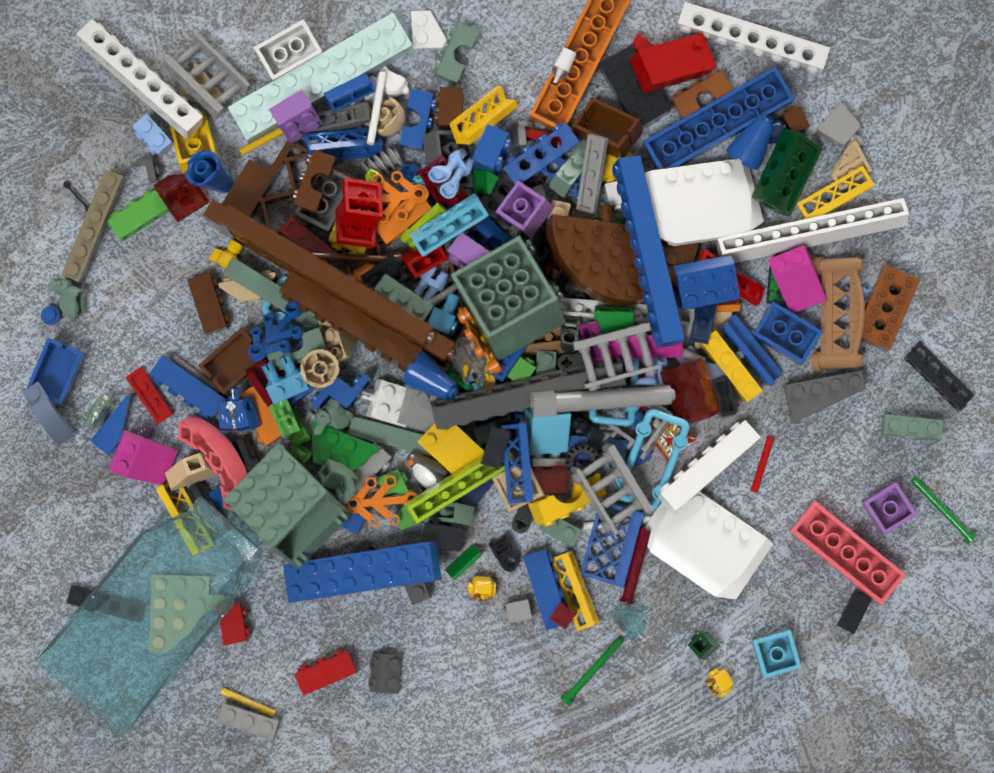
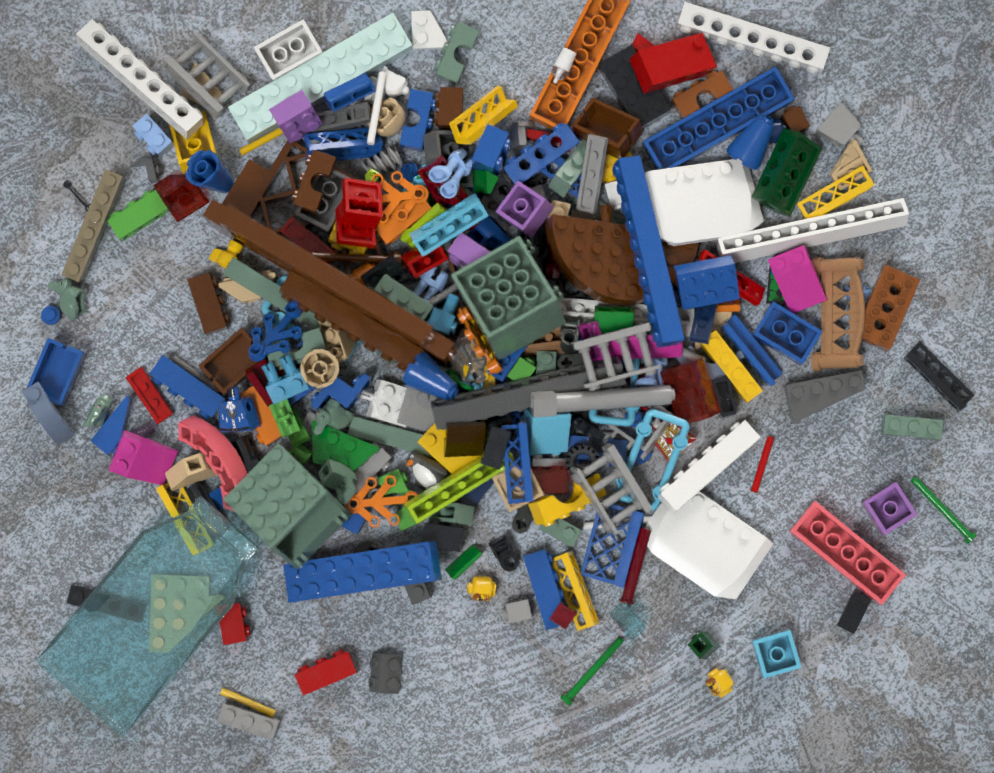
(464, 439): none -> dark brown slope

